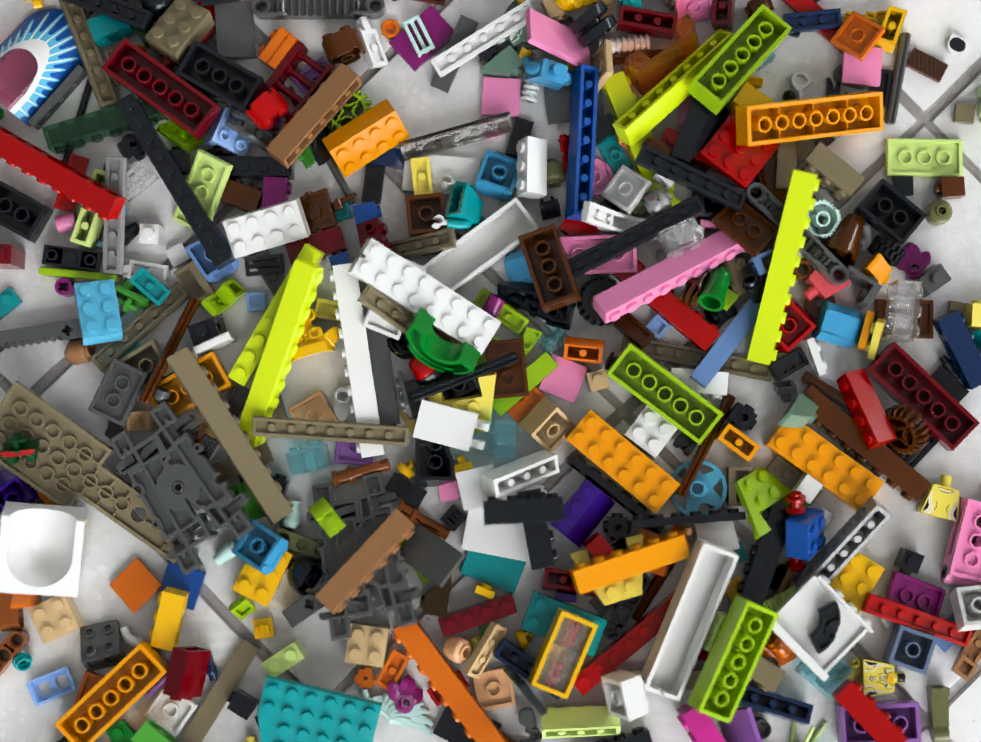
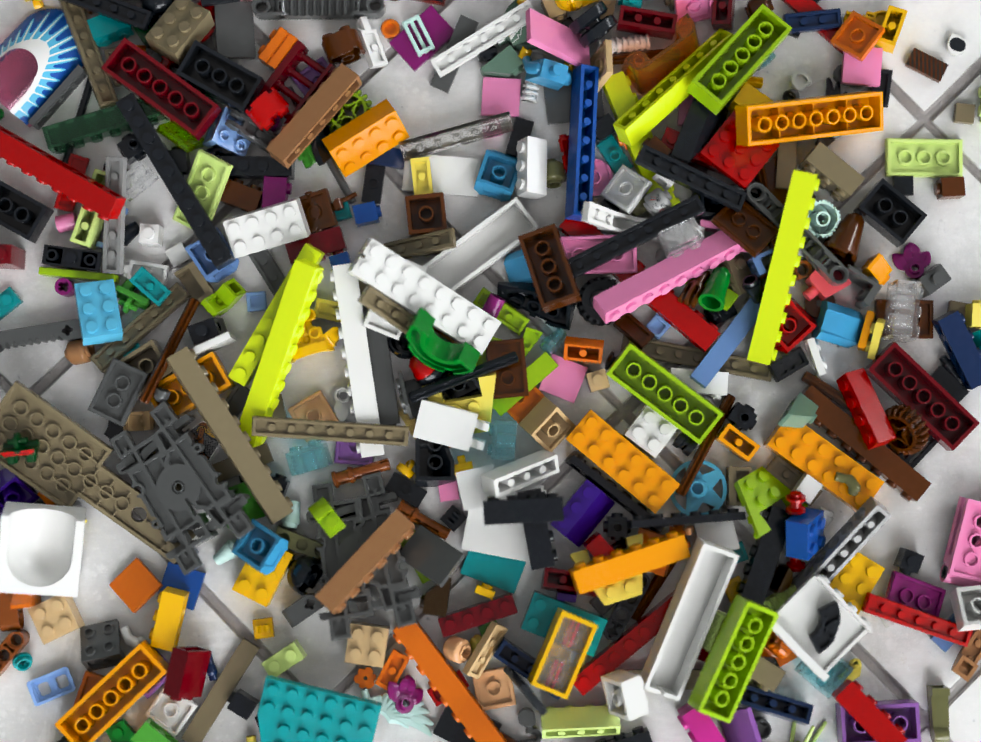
(242, 607): lime plate -> none
(263, 265): black tile -> none
(373, 229): dark red brick -> none
(463, 206): teal torso -> none
(521, 639): yellow tile -> none
(549, 209): black tile -> none
(785, 389): dark grey tile -> none
(853, 485): none -> olive arm
(866, 239): white arm -> none
(879, 677): light yellow torso -> none
(889, 250): black tyre -> none
(897, 78): dark grey axle -> none
(910, 648): sand blue brick -> none
(938, 212): olive head -> none
(940, 500): light yellow torso -> none

